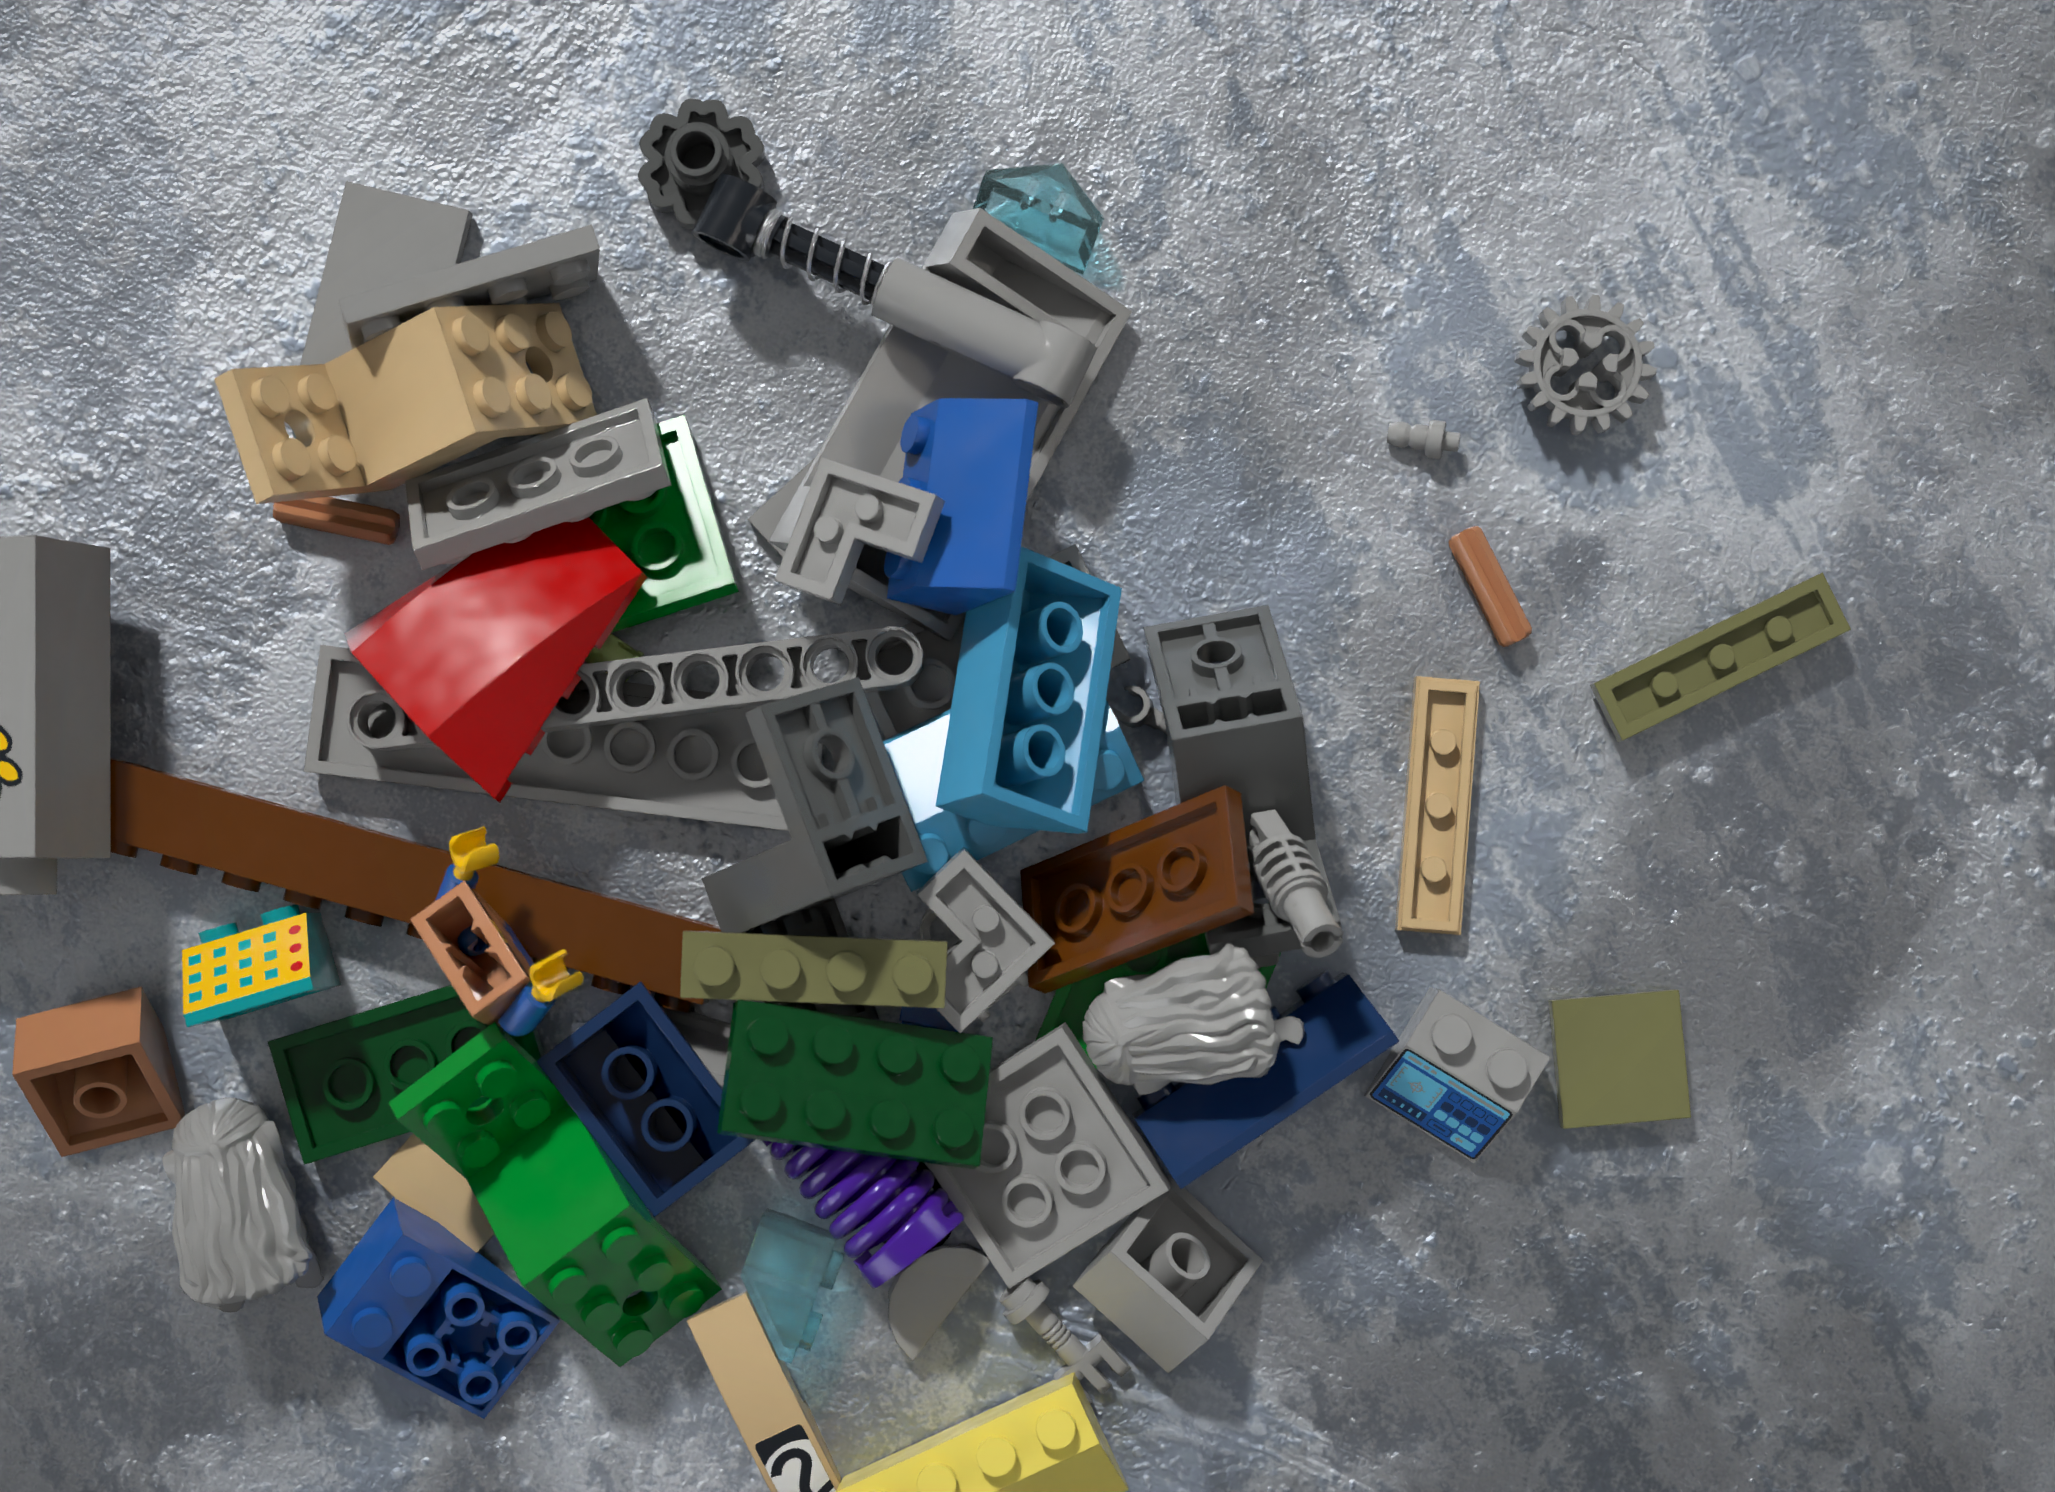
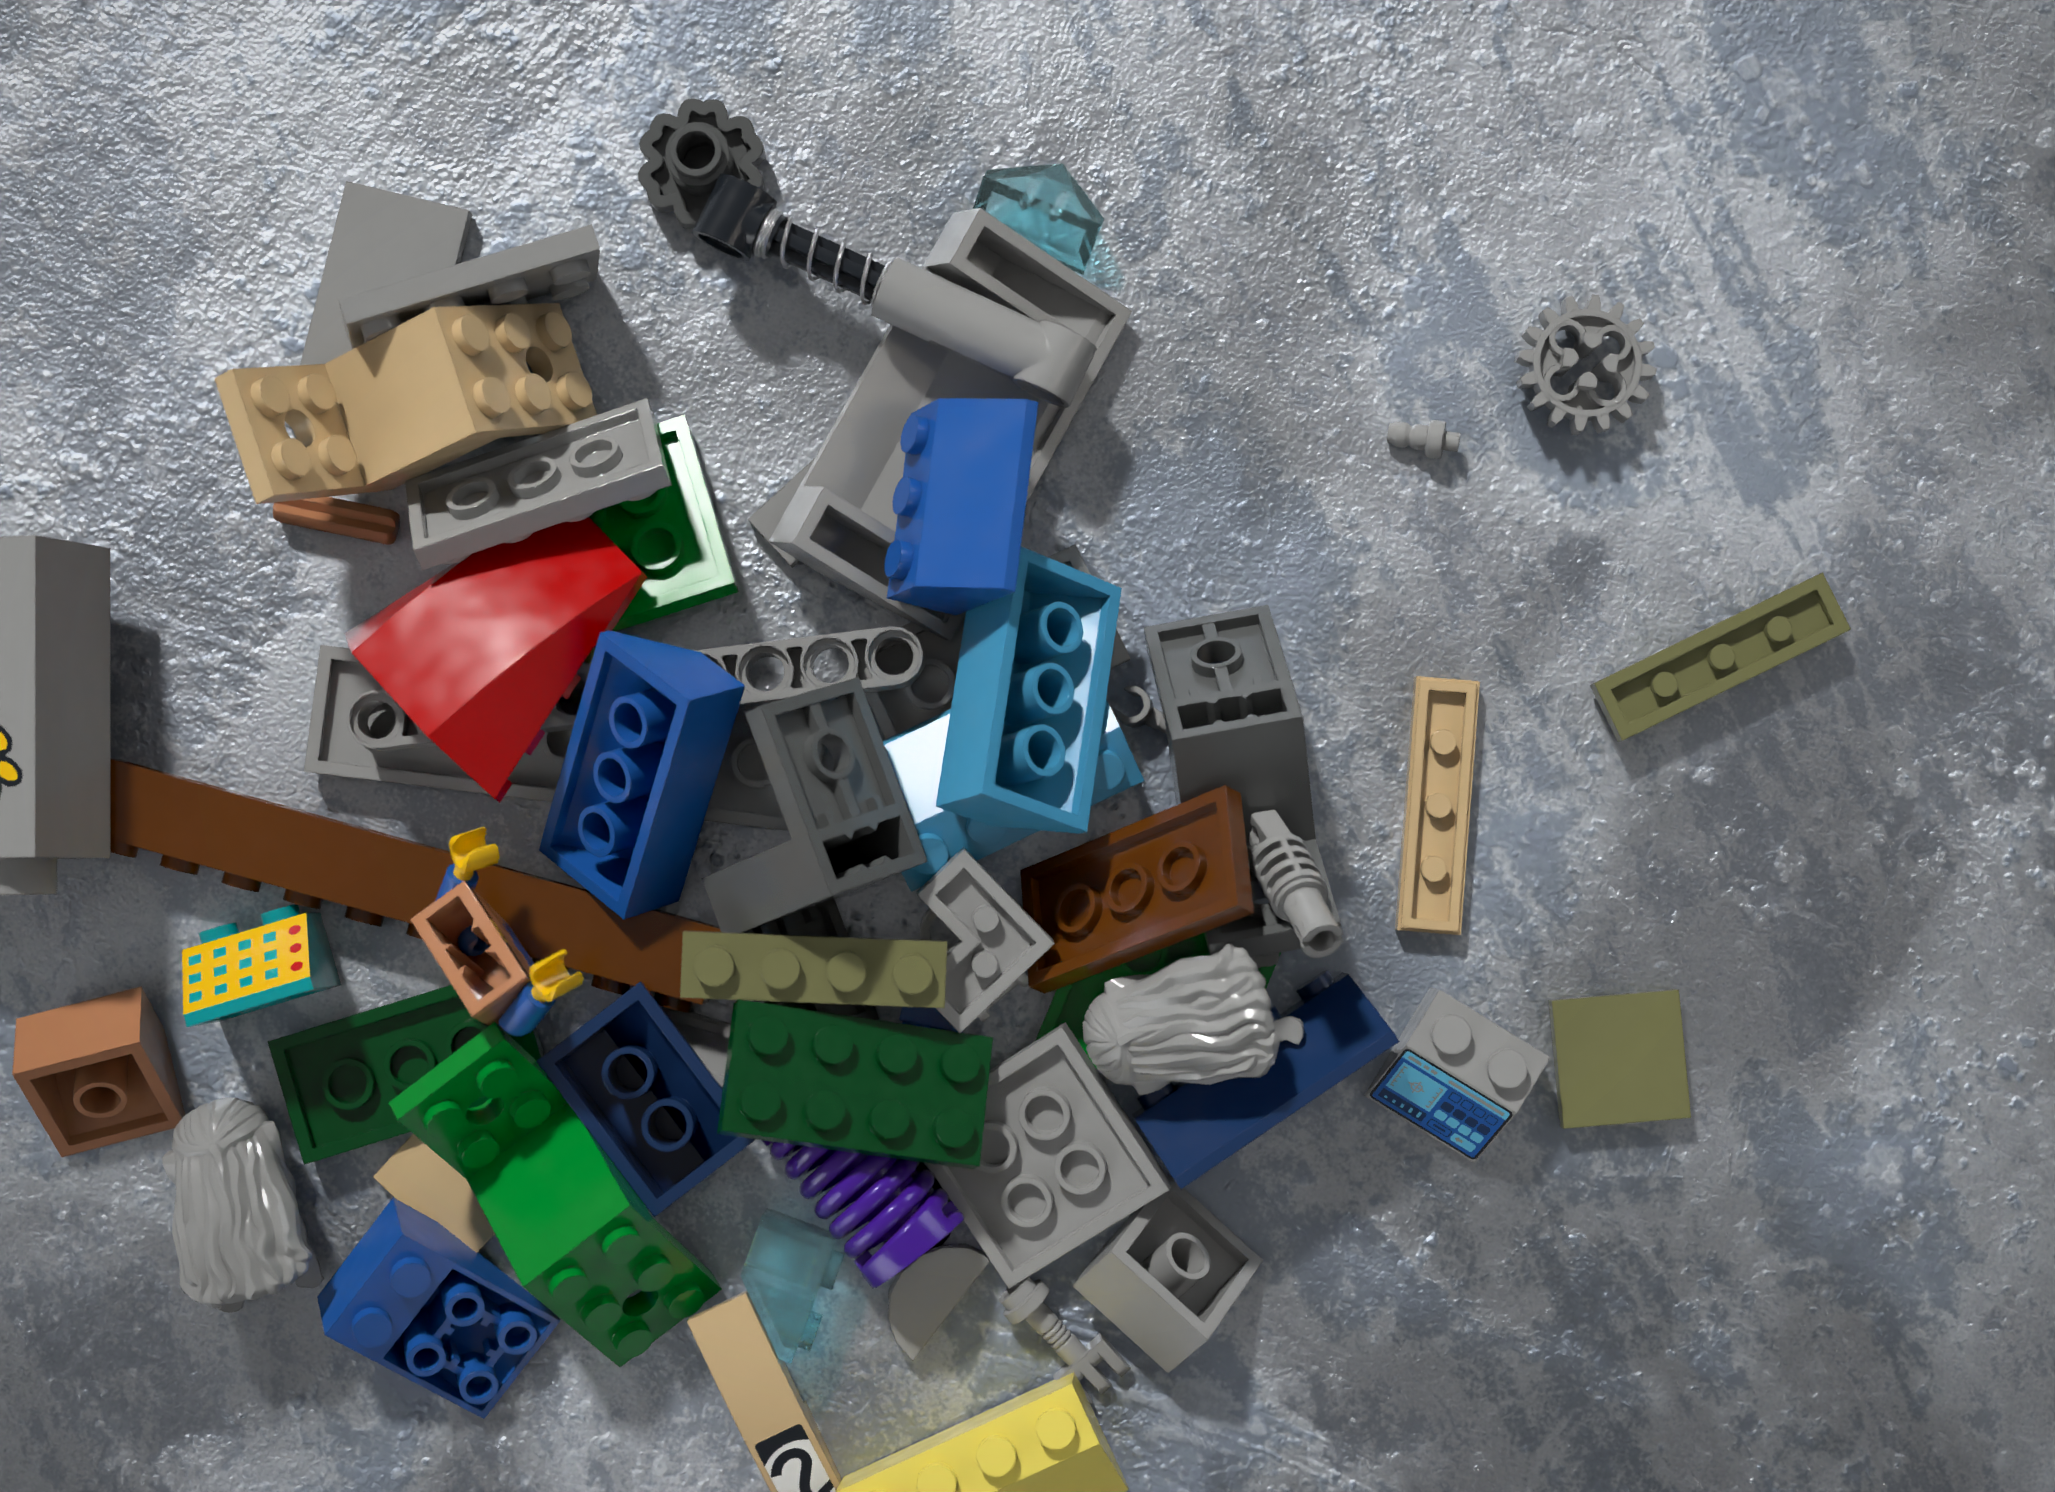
(640, 771): none -> blue slope
(842, 515): light grey plate -> none
(1490, 586): nougat axle -> none

